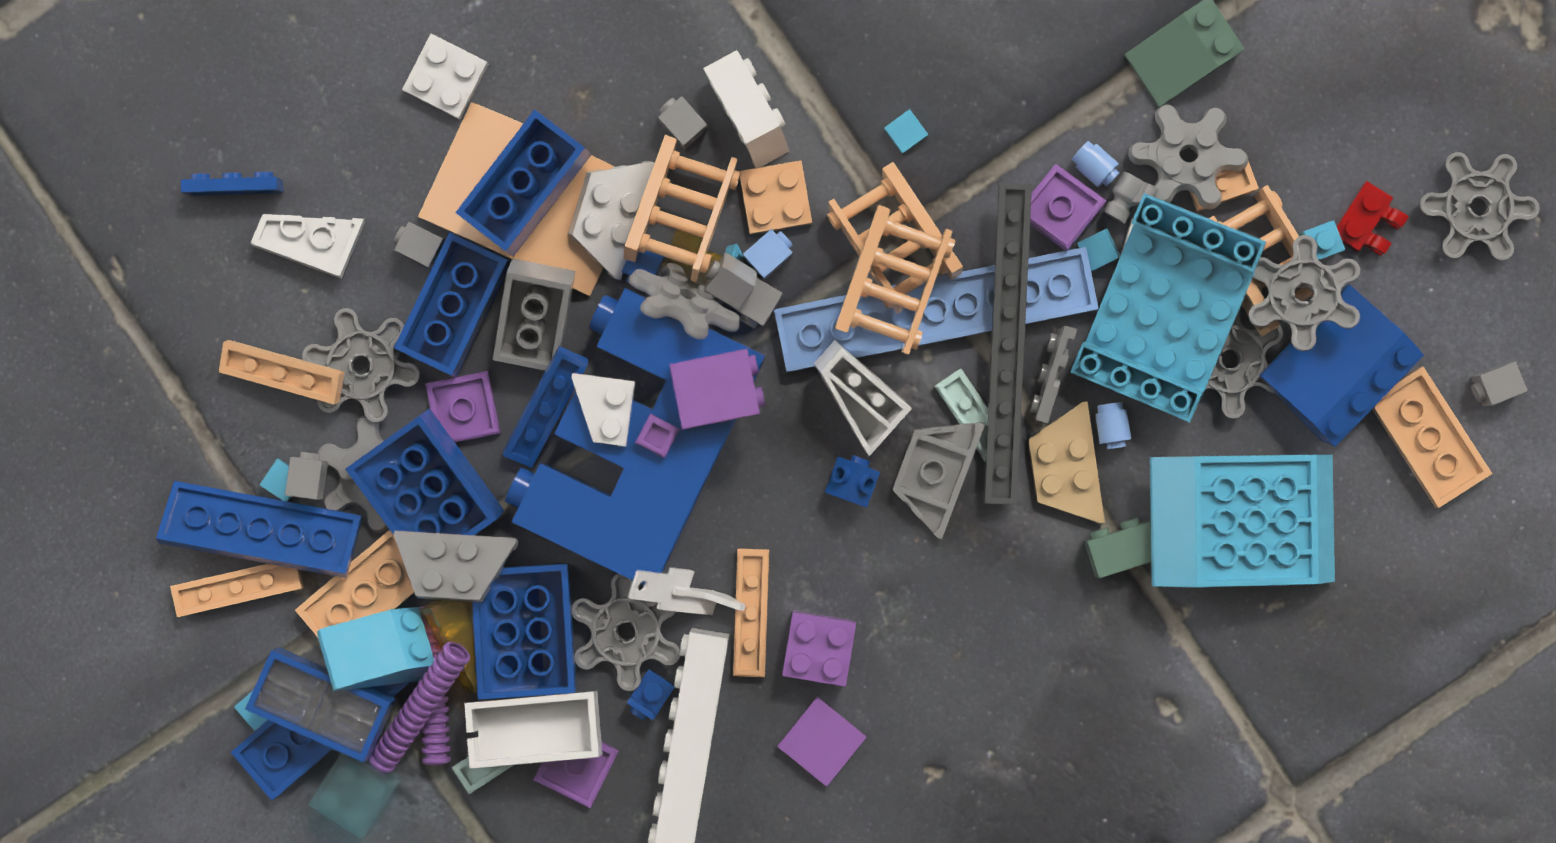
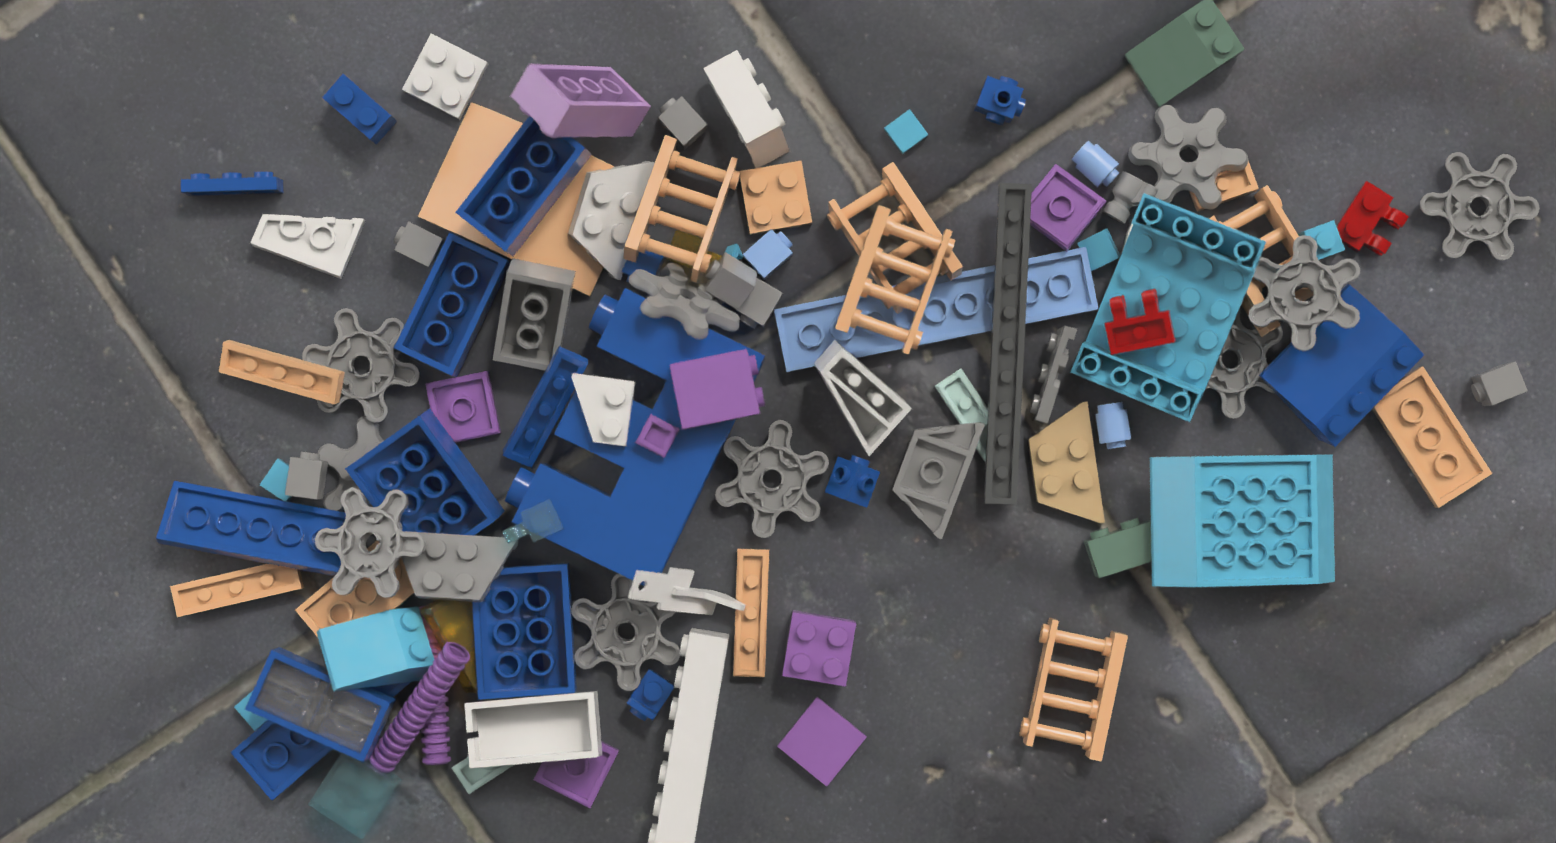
(351, 539): none -> light grey plate
(359, 109): none -> blue brick
(538, 522): none -> clear light blue plate
(579, 101): none -> lavender brick
(749, 484): none -> light grey plate
(990, 106): none -> blue brick
(1098, 710): none -> light nougat fence
(1139, 331): none -> red plate

